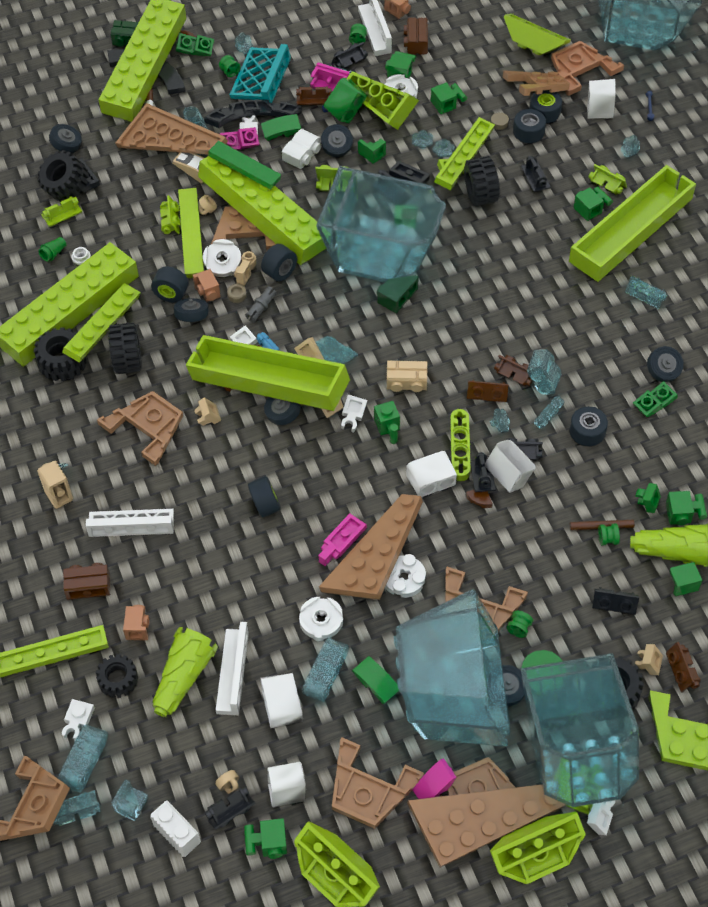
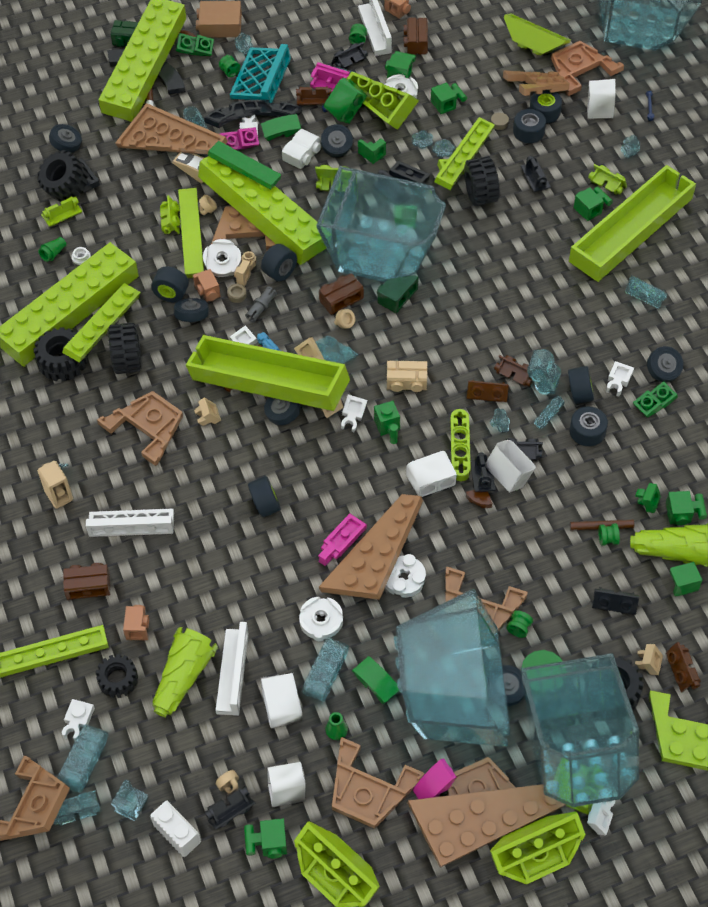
(219, 19): none -> medium nougat brick
(336, 726): none -> green cone
(341, 293): none -> reddish brown brick
(345, 318): none -> tan tile
(581, 385): none -> black wheel
(619, 376): none -> white plate

